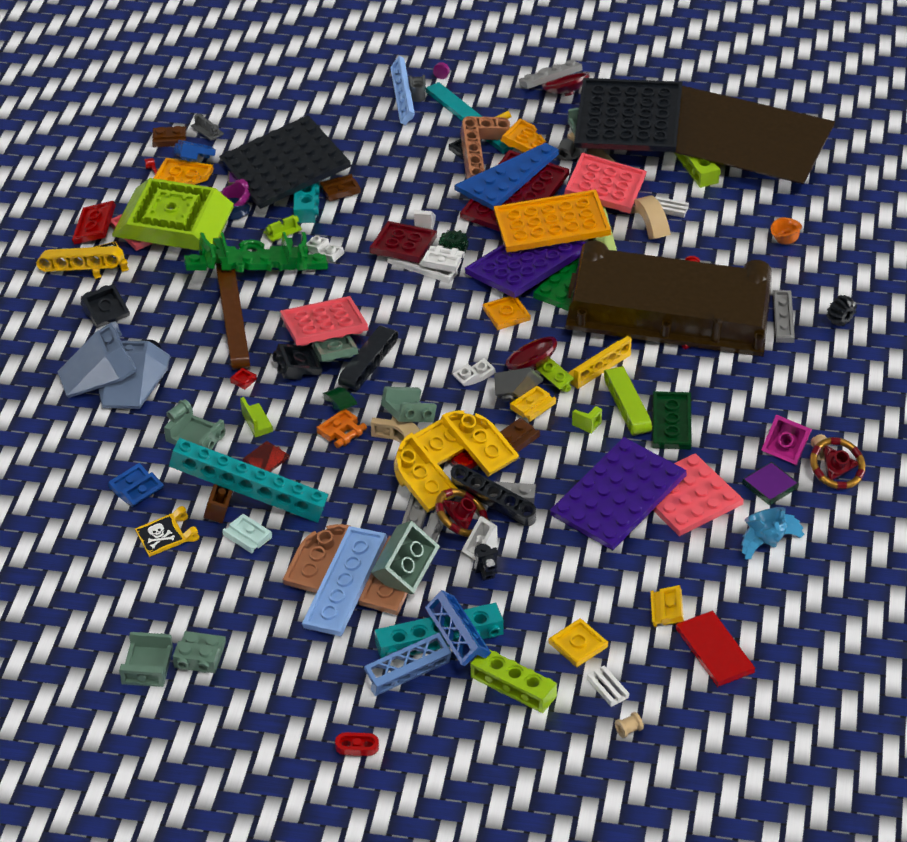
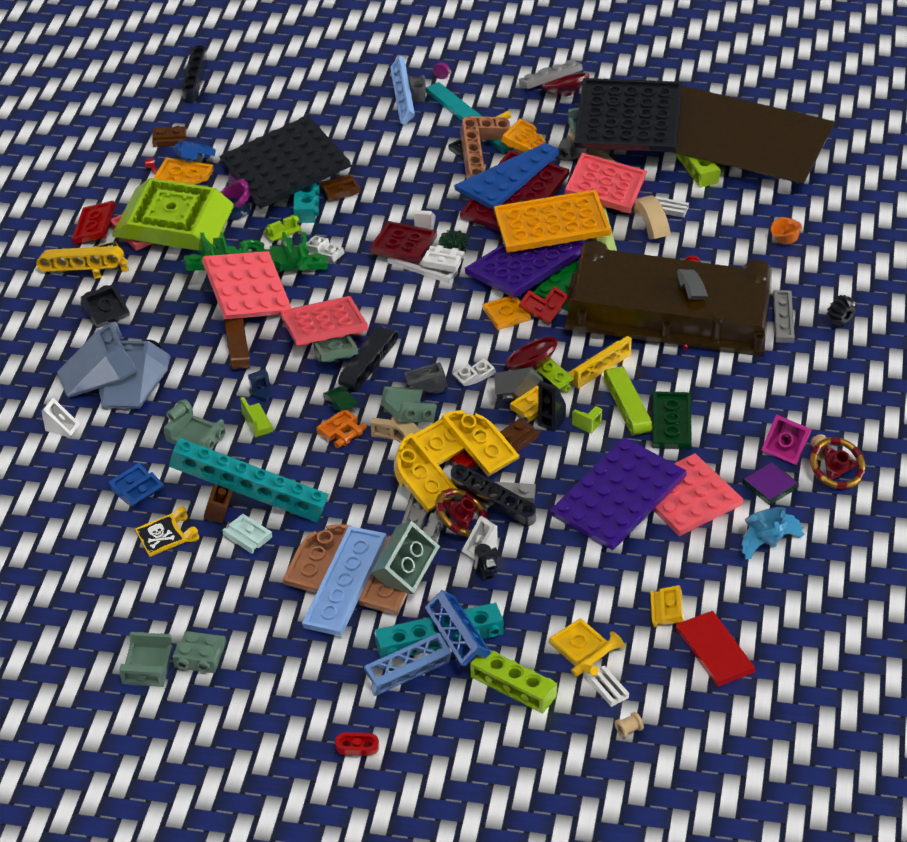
(58, 420): none -> white slope
(194, 74): none -> black beam
(206, 127): dark grey hinge -> none
(243, 378): red tile -> none
(246, 284): none -> coral plate
(259, 385): none -> dark blue tile
(266, 457): clear red piece -> none
(296, 360): black plate -> none
(428, 378): none -> dark grey slope
(546, 308): none -> red plate
(550, 406): none -> black slope
(586, 665): none -> yellow piece
(693, 284): none -> dark grey slope

